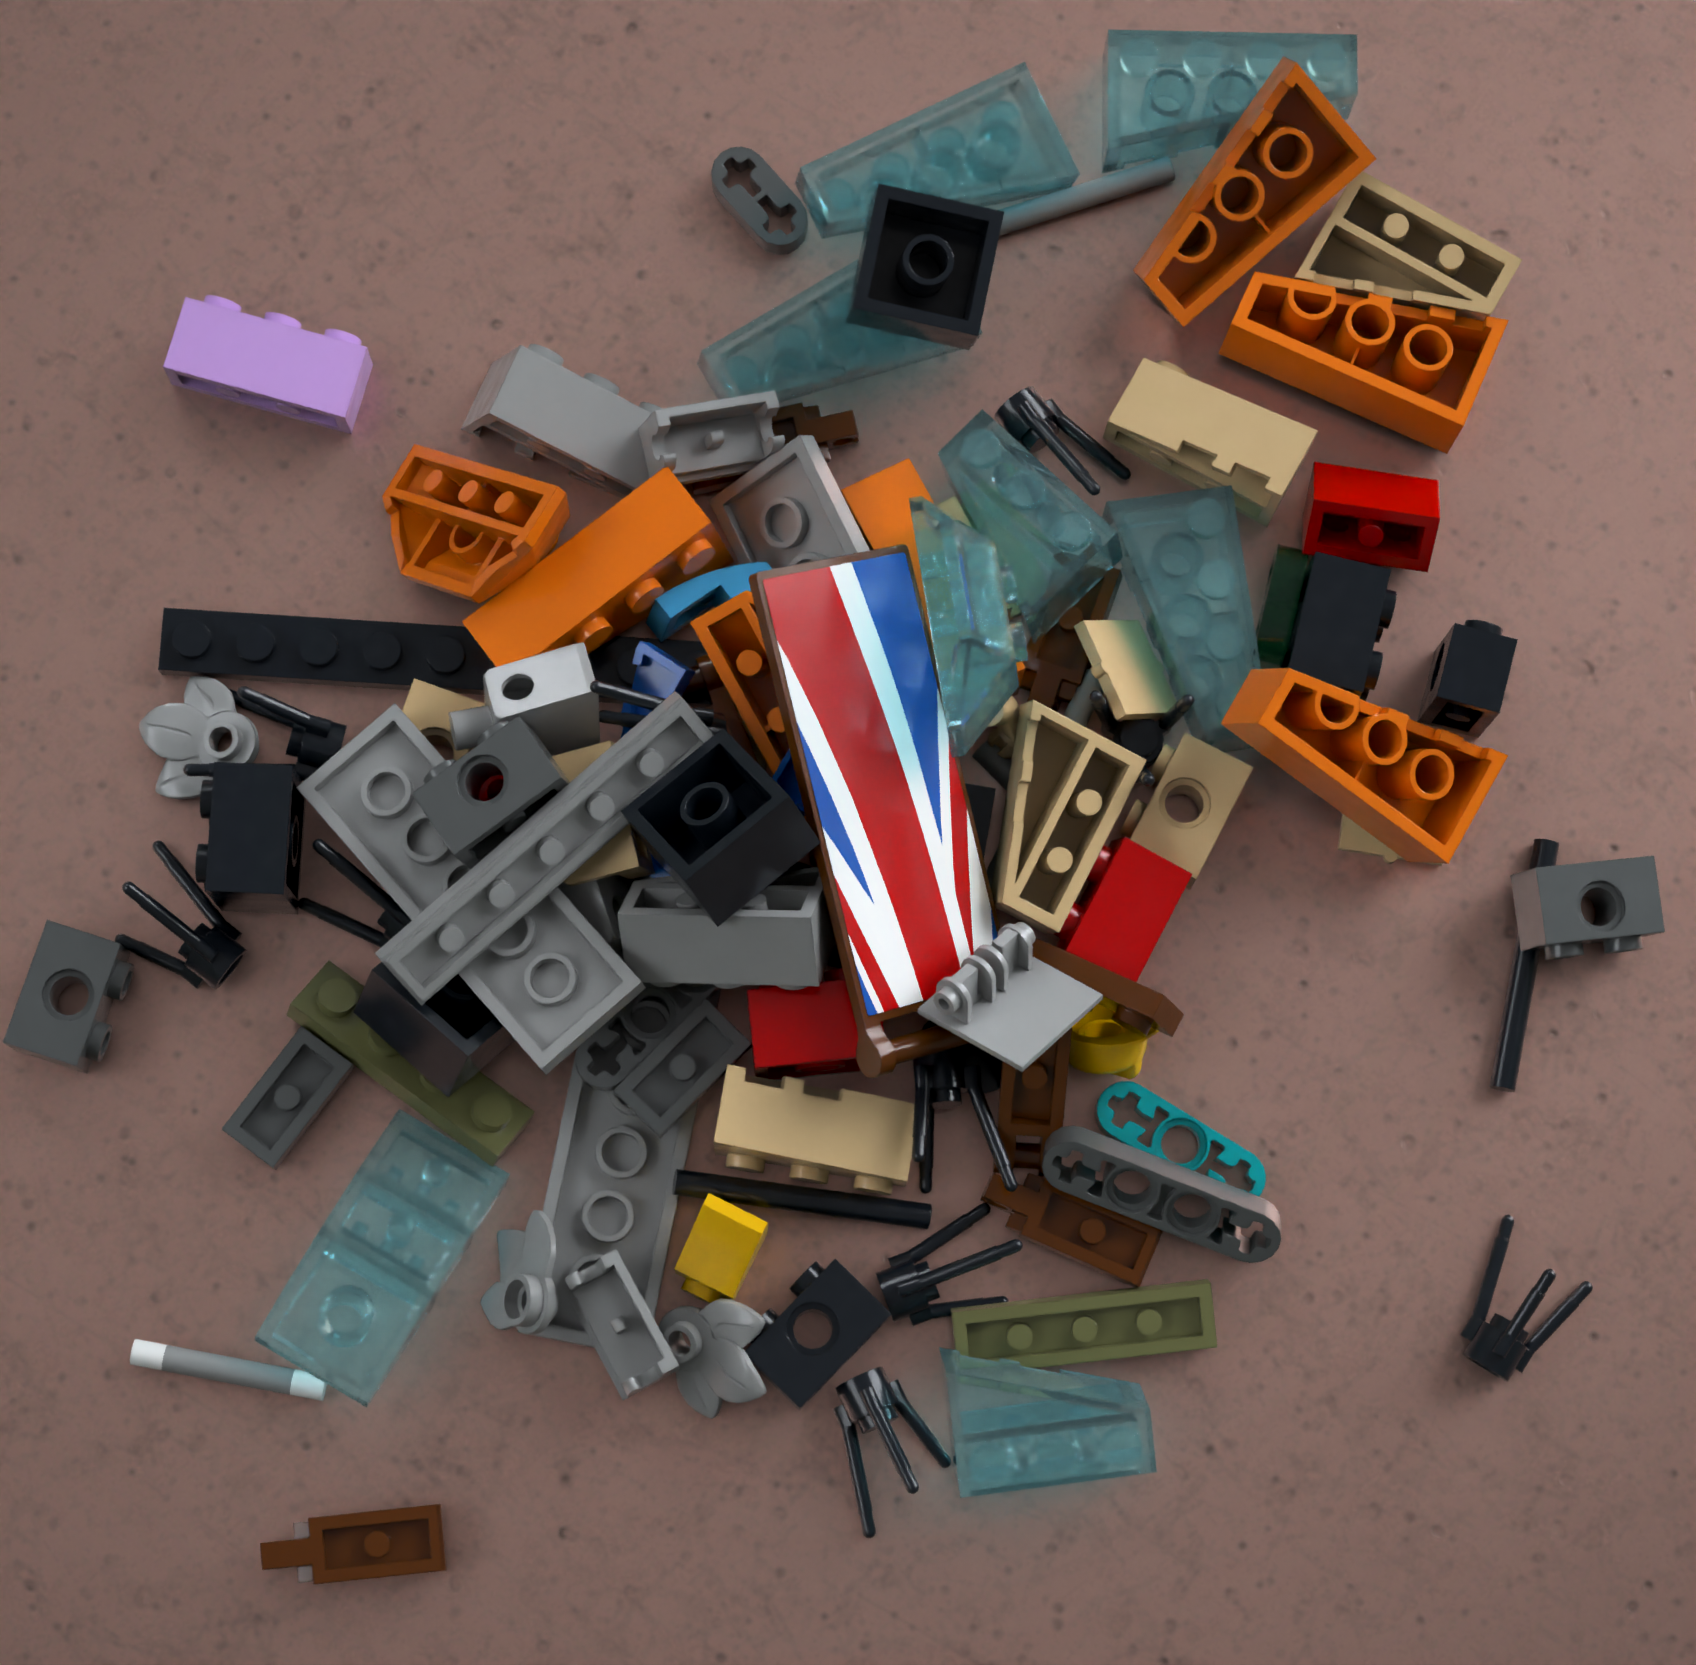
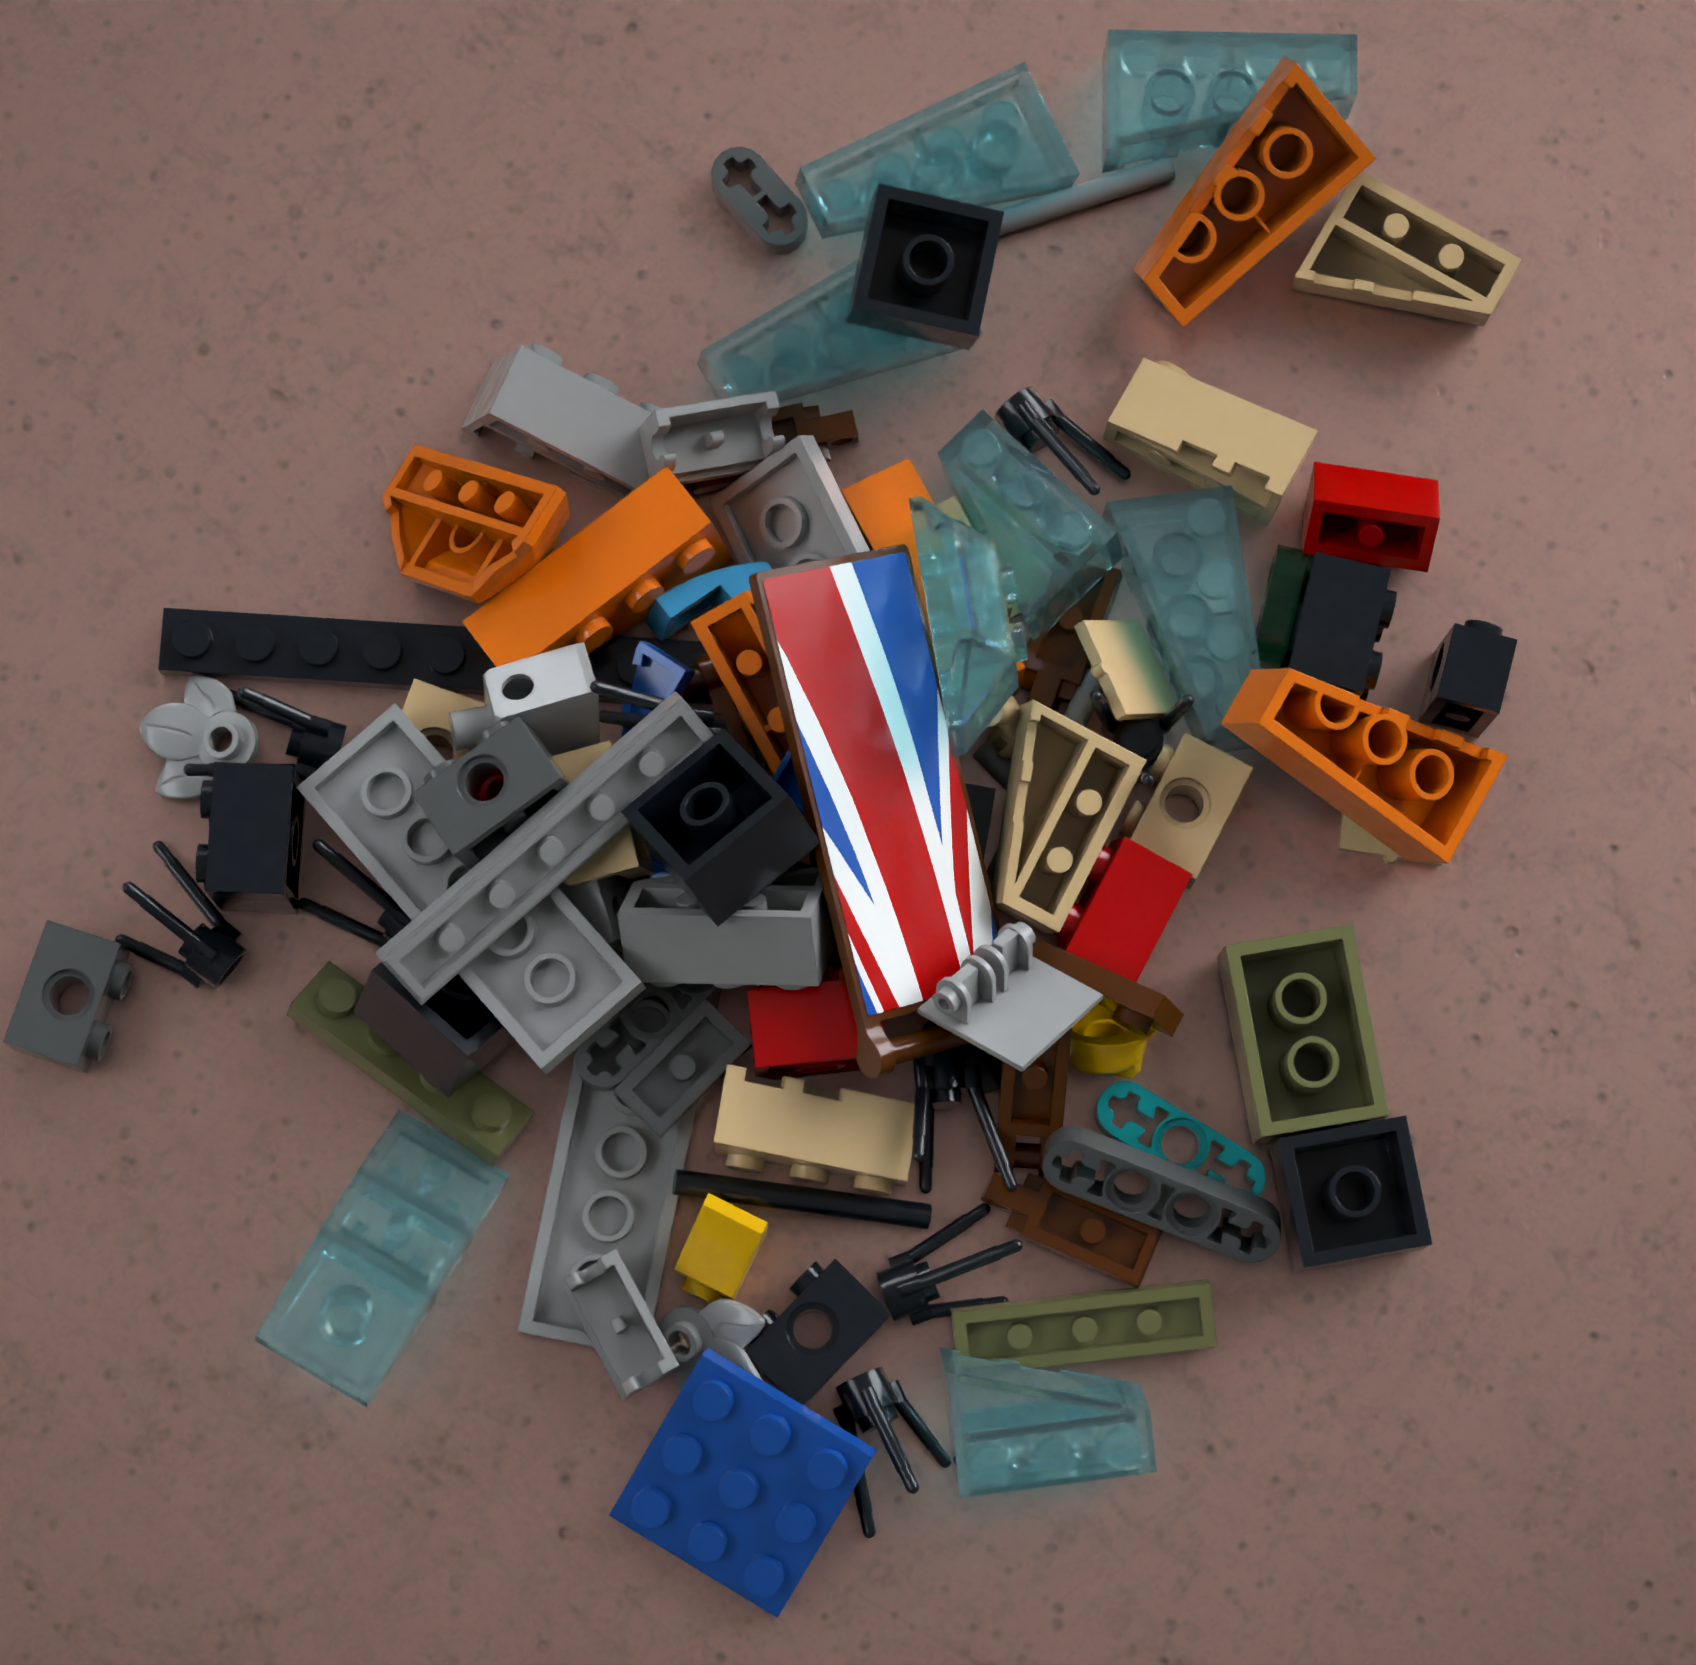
(227, 1369): light grey bar -> none
(269, 363): lavender brick -> none
(288, 1097): dark grey plate -> none
(362, 1545): reddish brown hinge -> none
(526, 1288): light grey plate -> none
(742, 1482): none -> blue plate
(1302, 1033): none -> olive brick
(1350, 1194): none -> black brick
(1366, 354): orange wedge -> none
(1500, 1343): black plant -> none
(1519, 992): black bar -> none
(1623, 898): dark grey brick -> none

